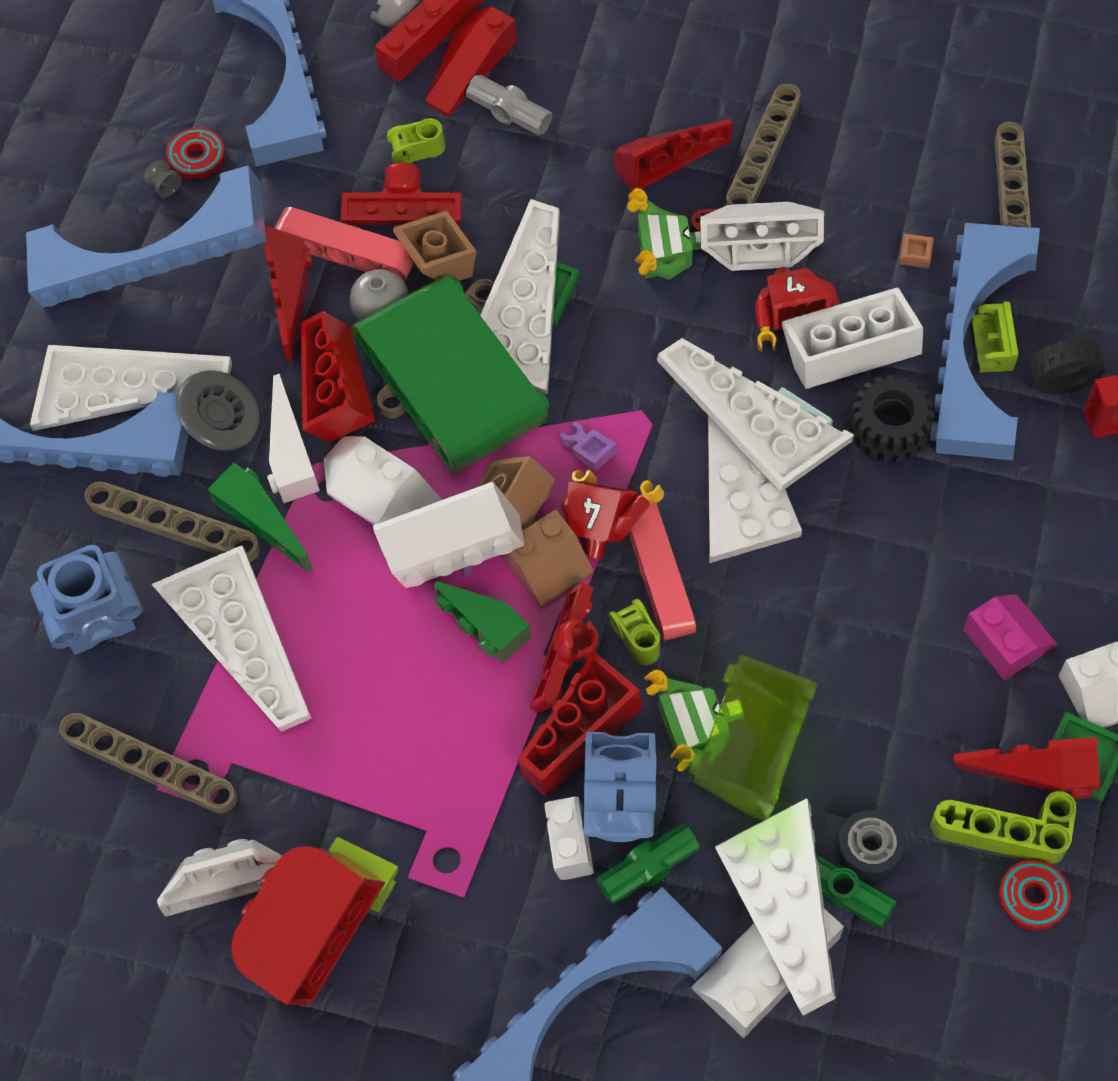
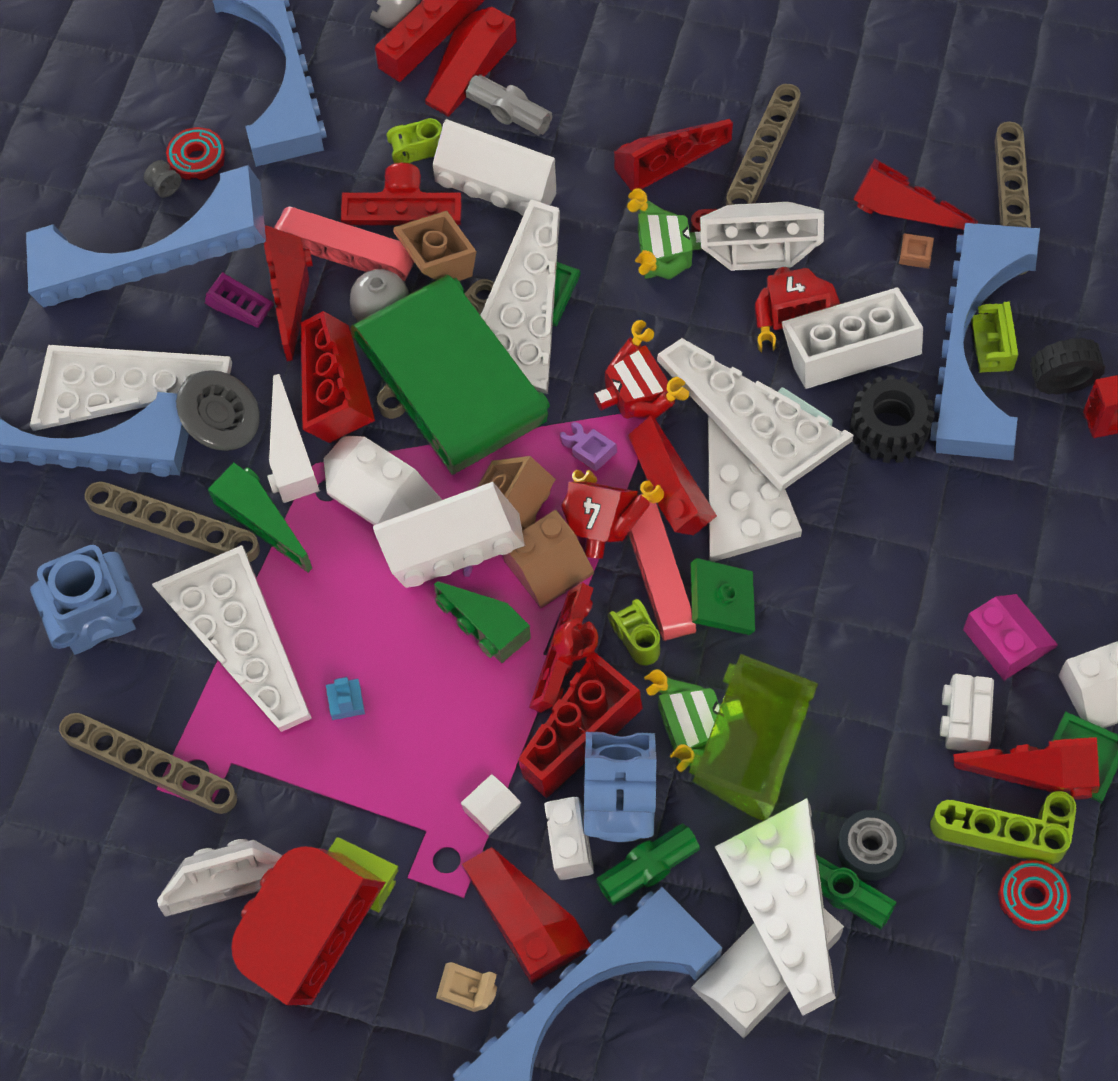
(235, 288): none -> magenta slope
(345, 698): none -> dark azure tile
(467, 987): none -> tan bracket
(490, 804): none -> white piece
(493, 168): none -> white slope
(531, 921): none -> red wedge
(637, 382): none -> torso
(682, 499): none -> red slope
(722, 596): none -> green plate
(891, 195): none -> red wedge
(968, 713): none -> white brick

